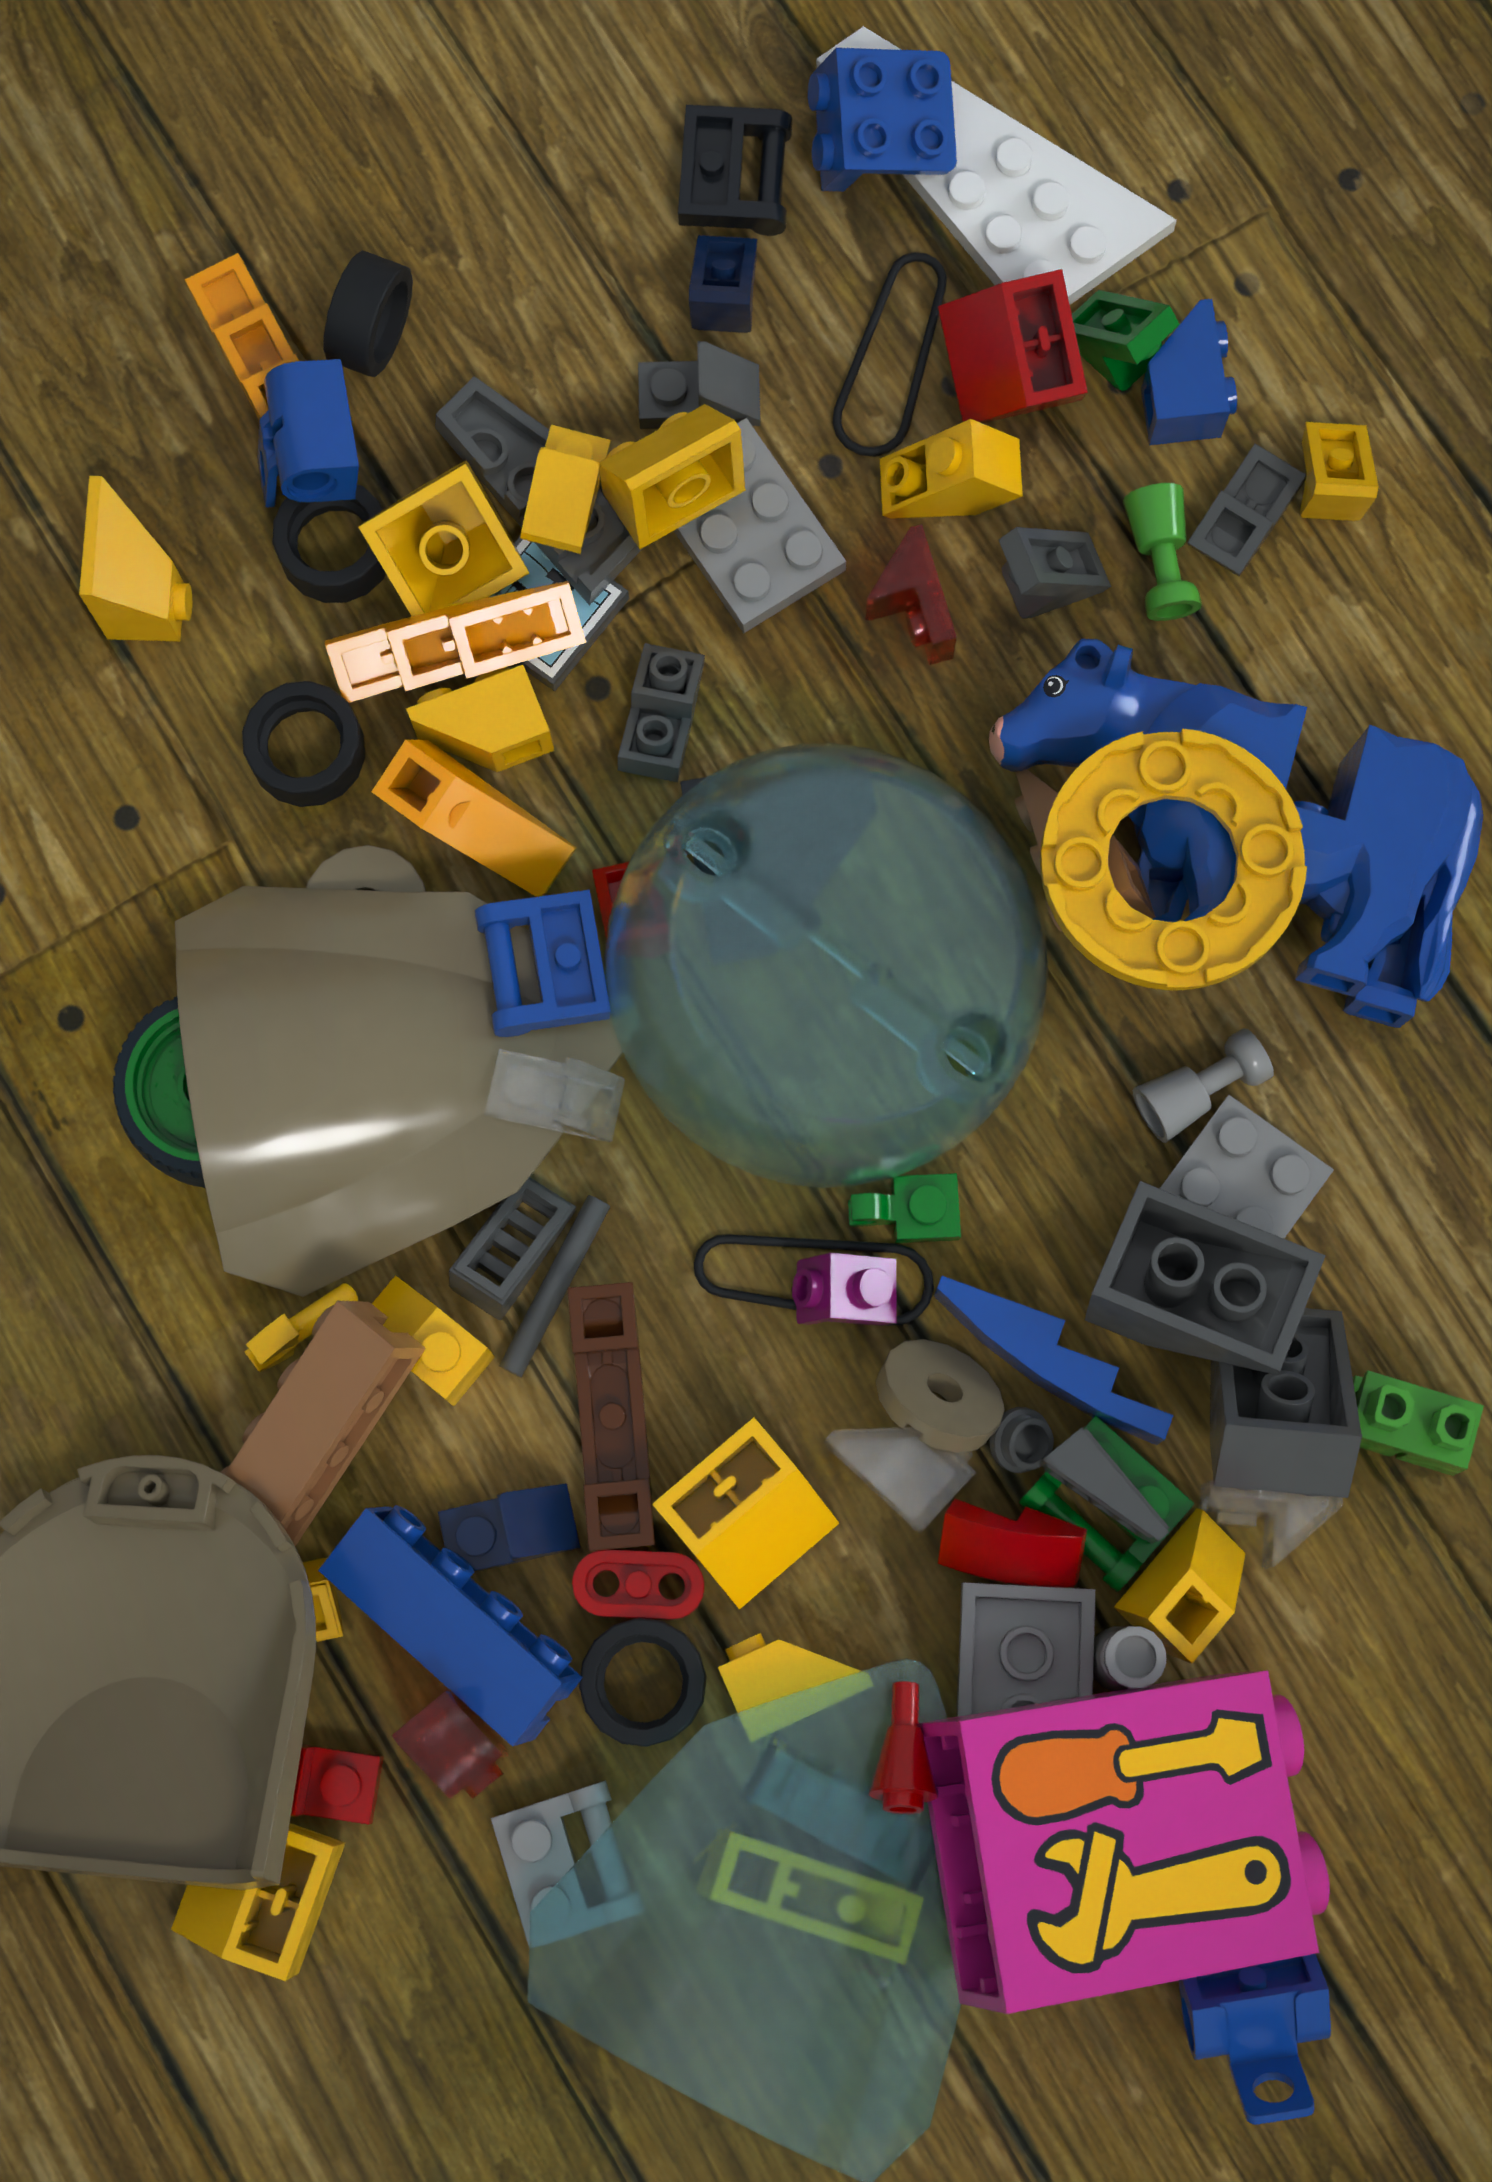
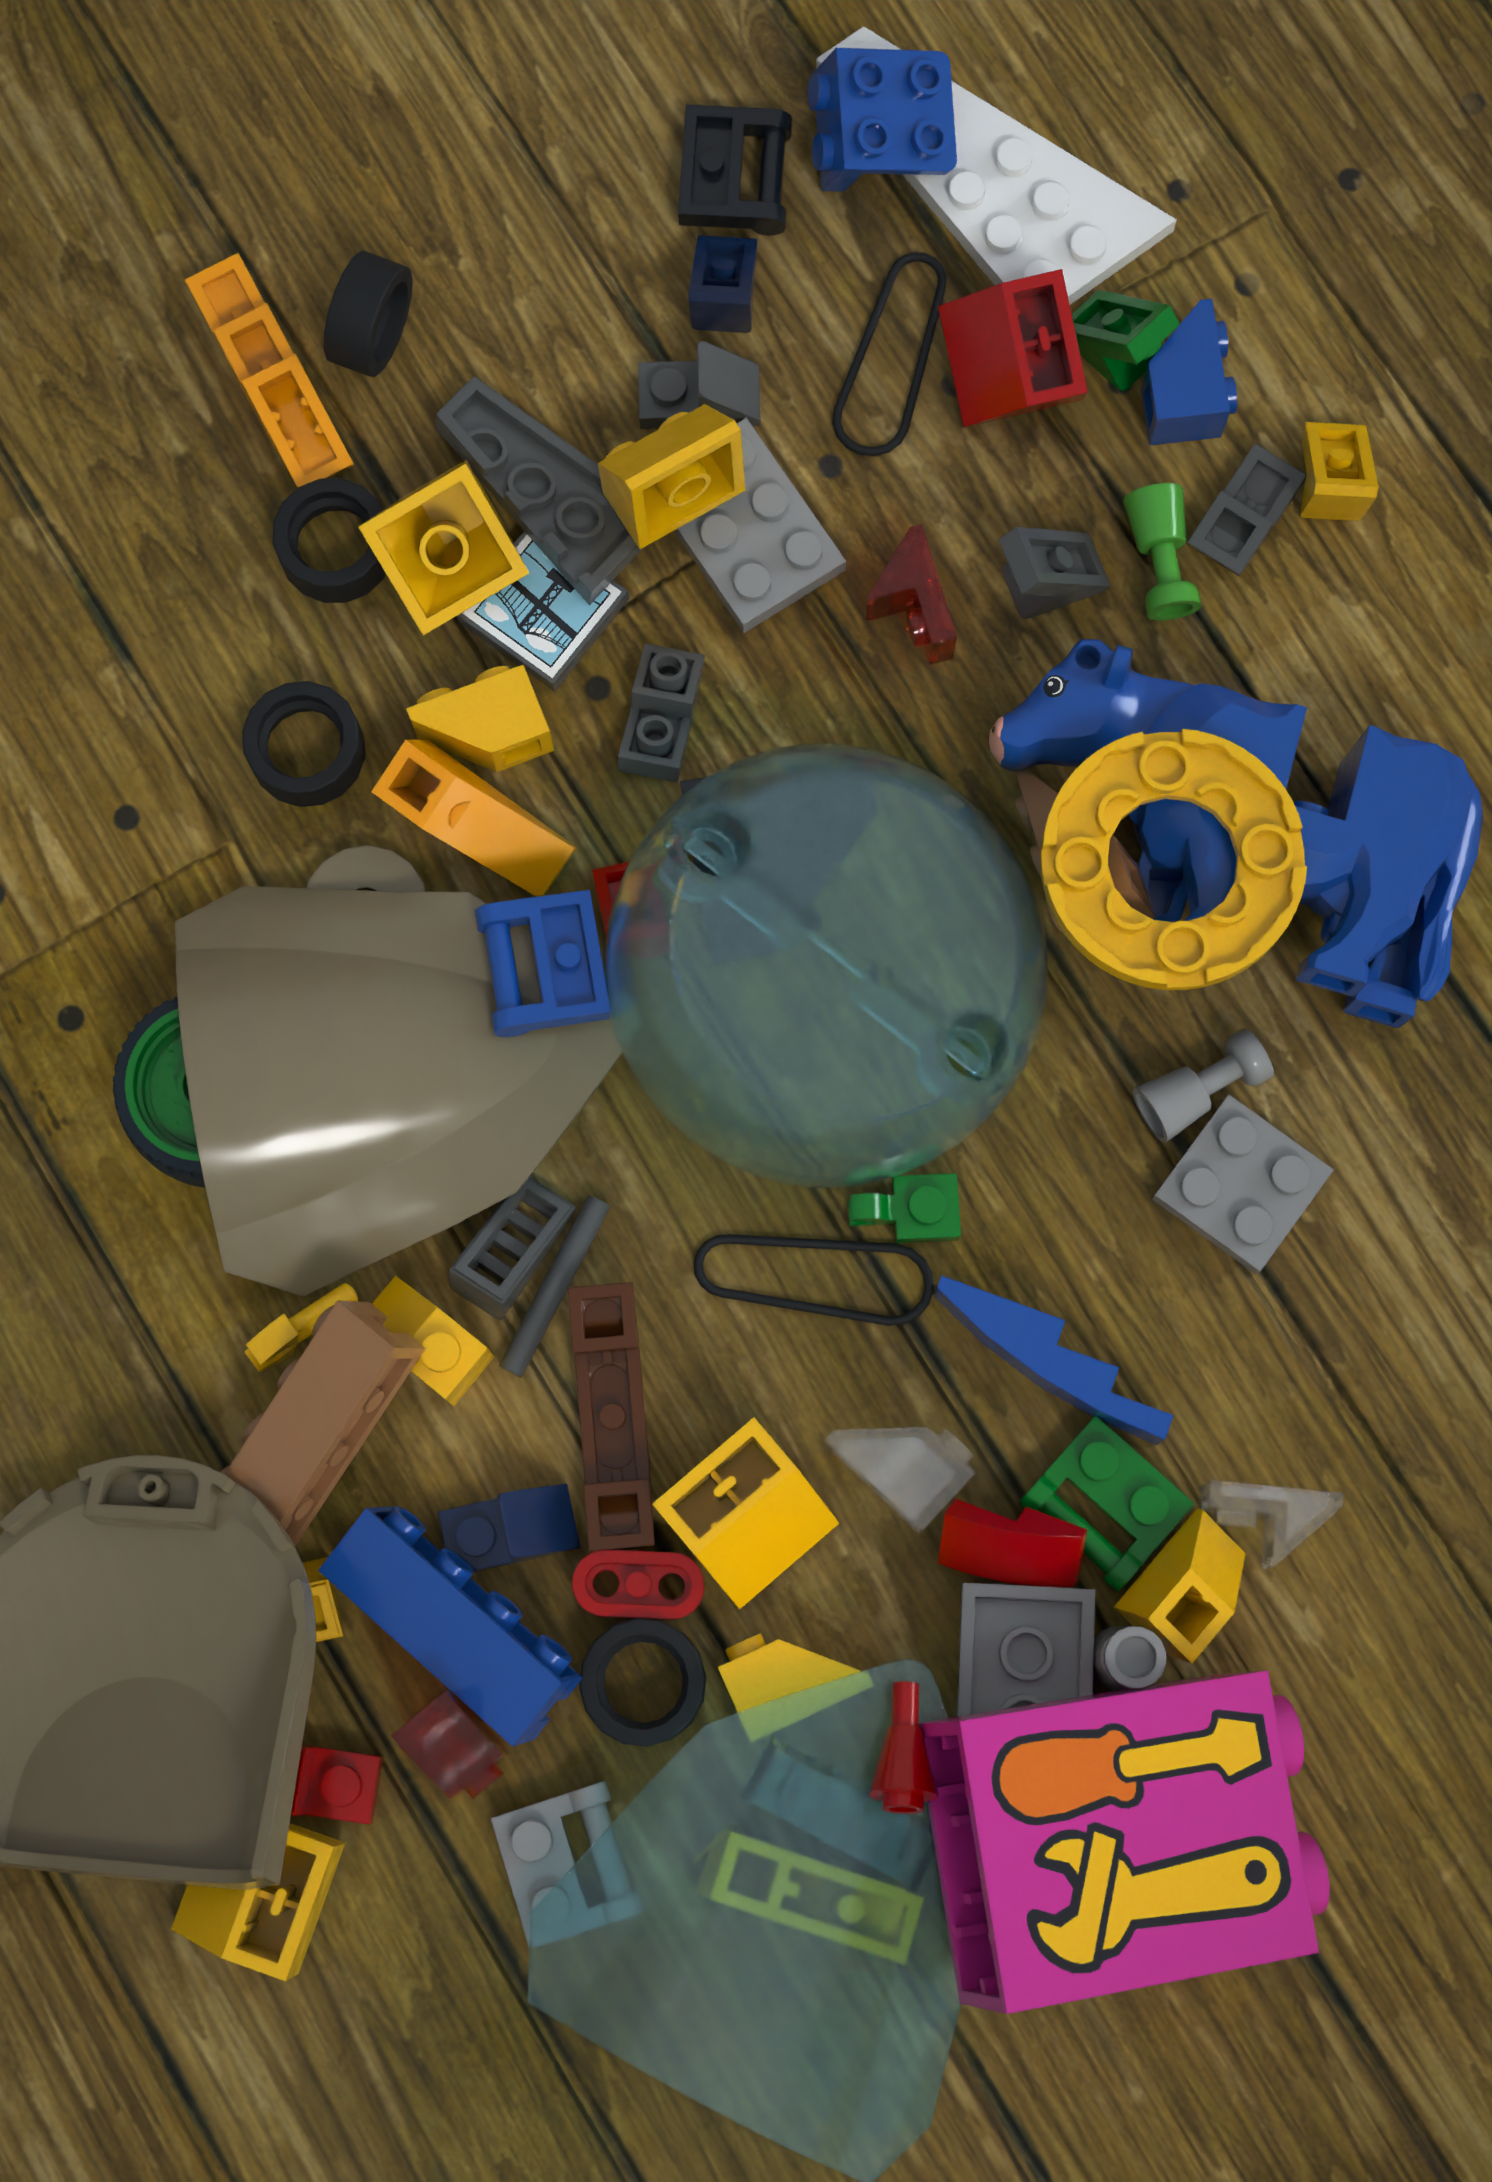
(127, 574): yellow slope -> none
(307, 434): blue piece -> none
(456, 641): slope -> none
(555, 1095): clear slope -> none
(564, 489): yellow slope -> none
(845, 1289): bracket -> none
(927, 1366): dark tan tile -> none
(952, 473): yellow slope -> none
(1021, 1440): dark grey plate -> none
(1093, 1475): dark grey slope -> none
(1203, 1283): dark grey slope -> none
(1256, 2022): blue piece -> none
(1292, 1427): dark grey slope -> none
(1416, 1423): bright green hips -> none

